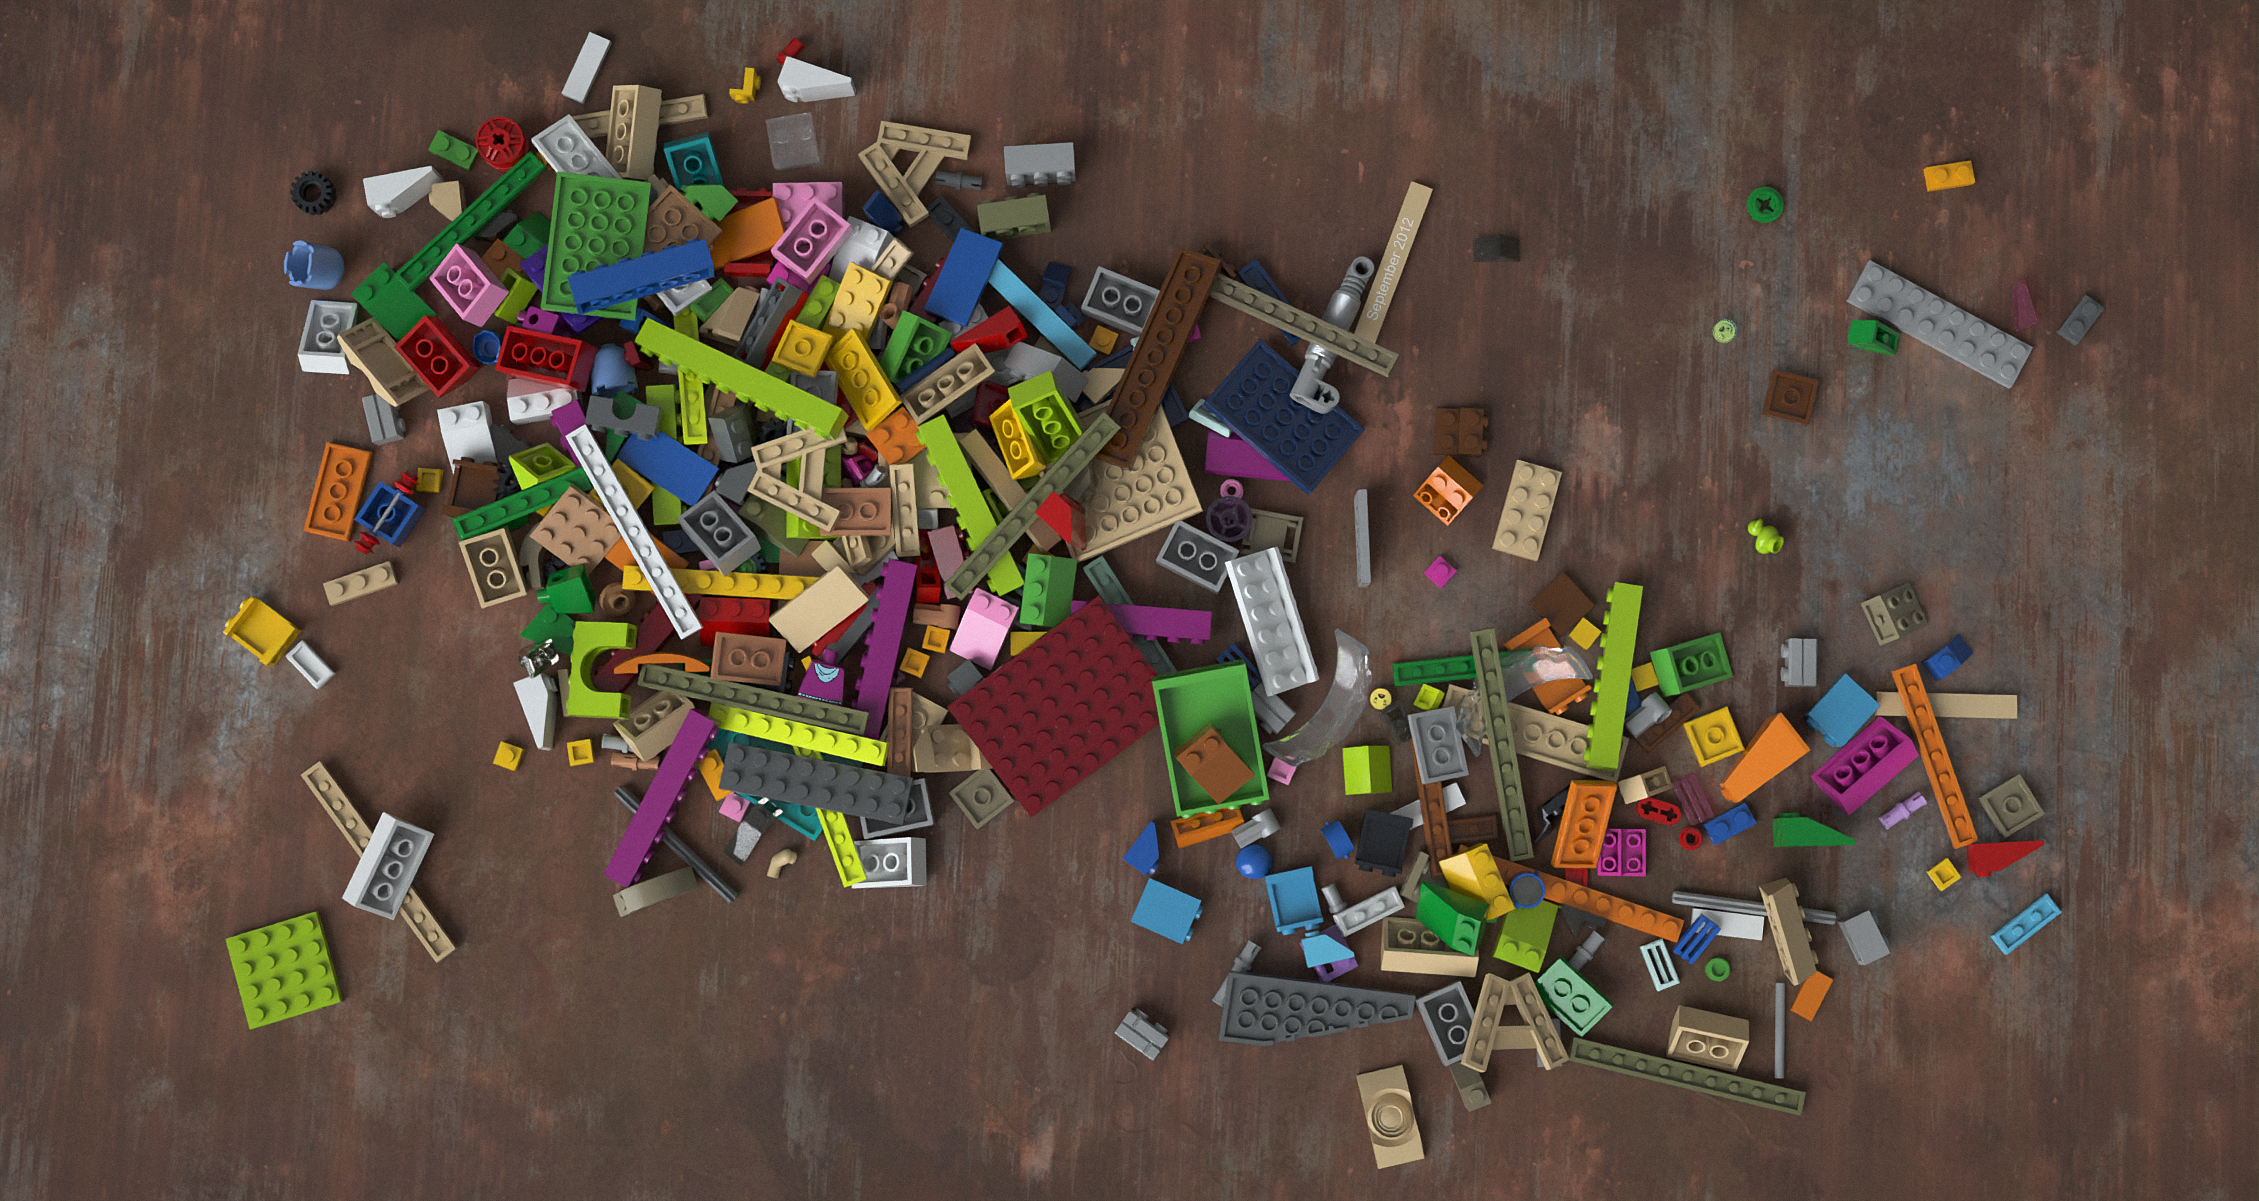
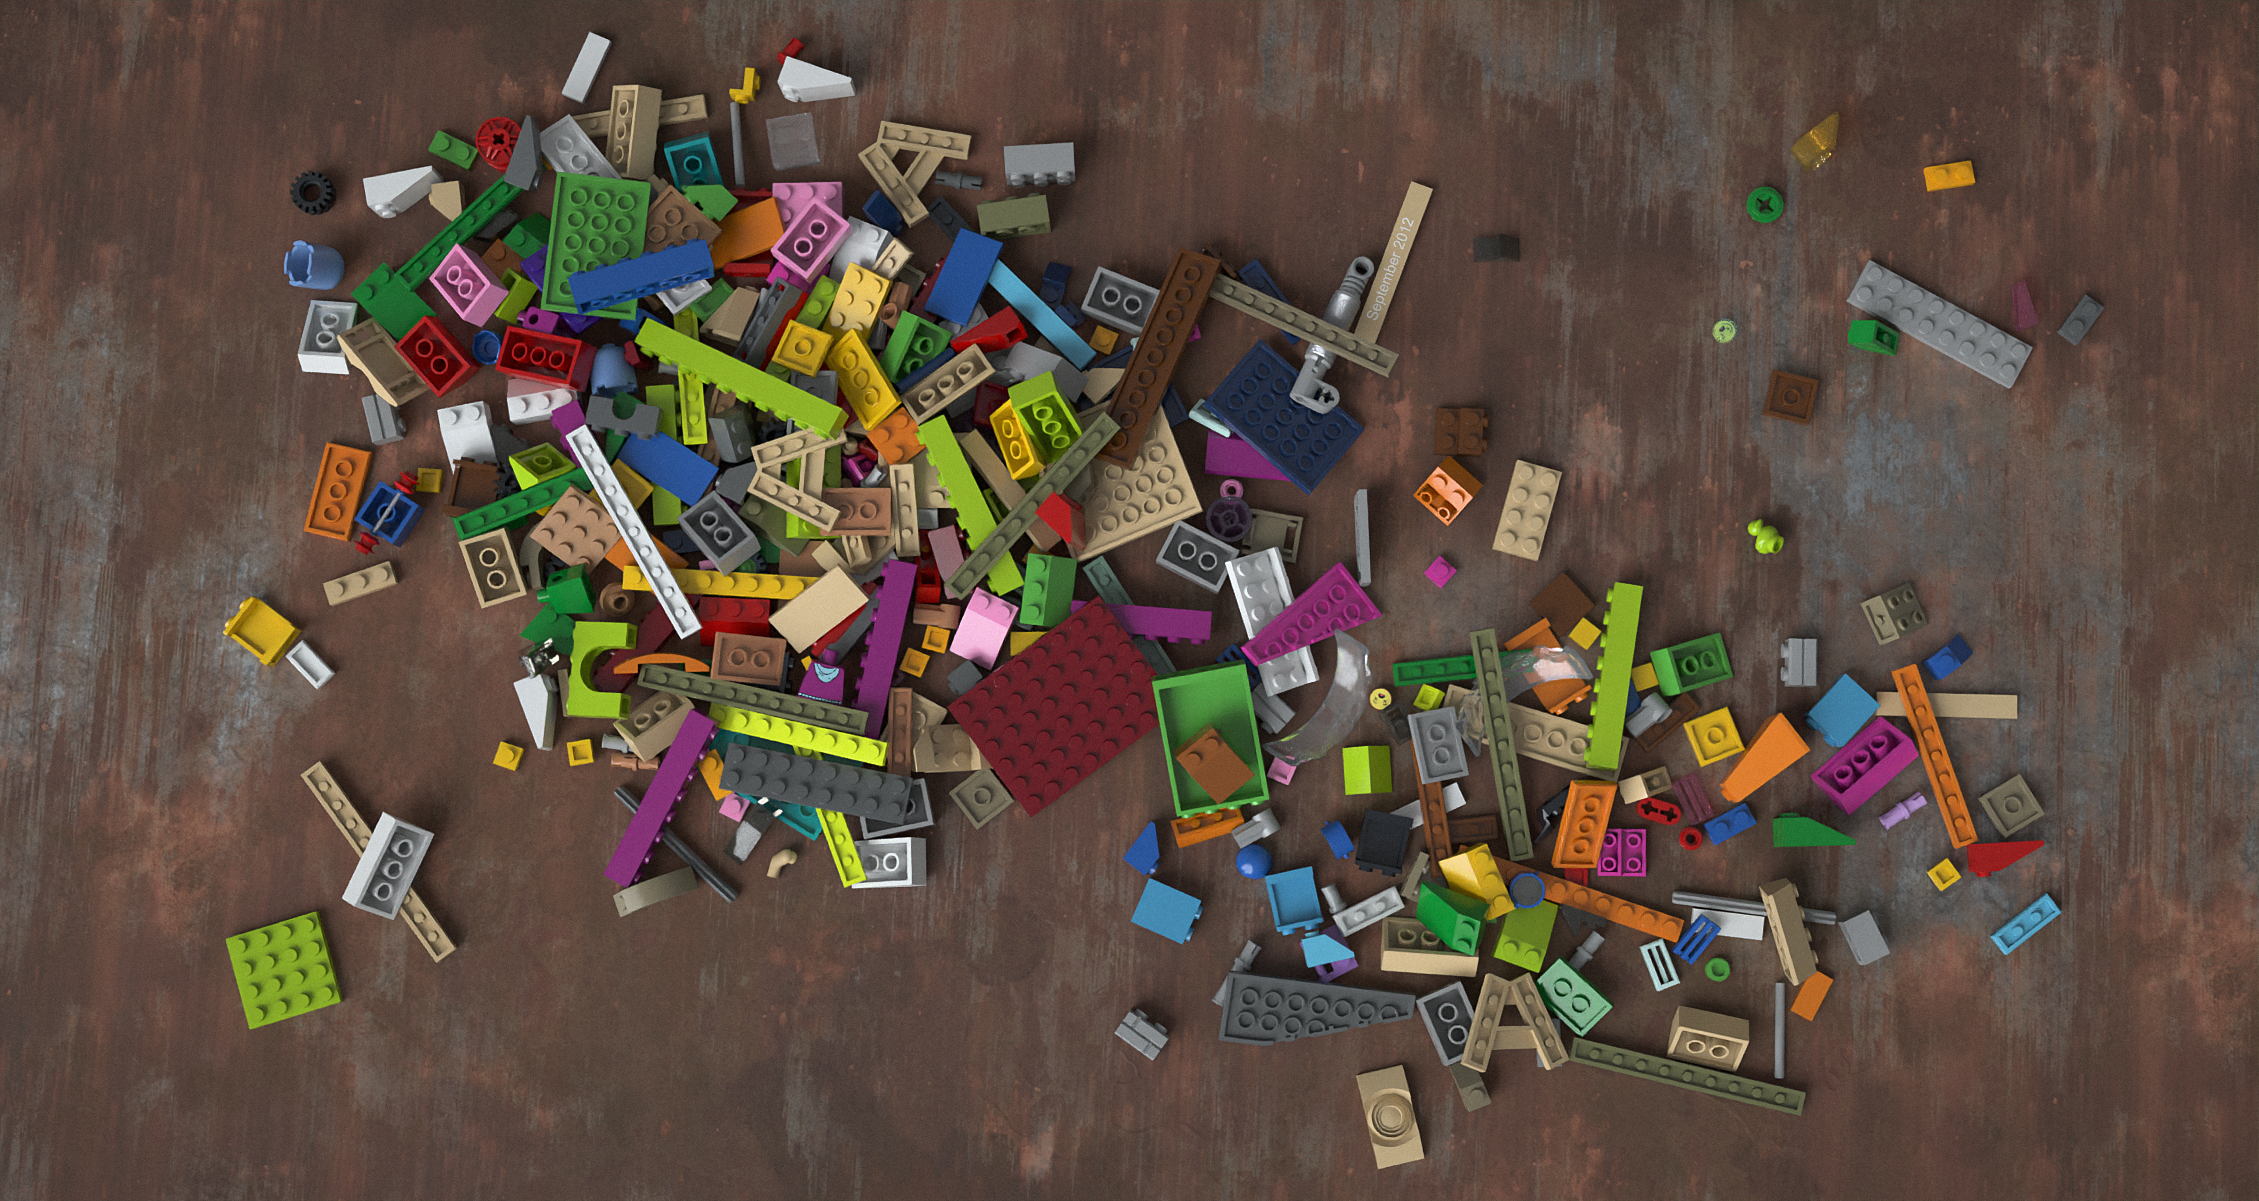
(526, 161): none -> dark grey slope
(737, 145): none -> light grey bar
(1314, 615): none -> dark pink wing
(1816, 145): none -> clear yellow slope

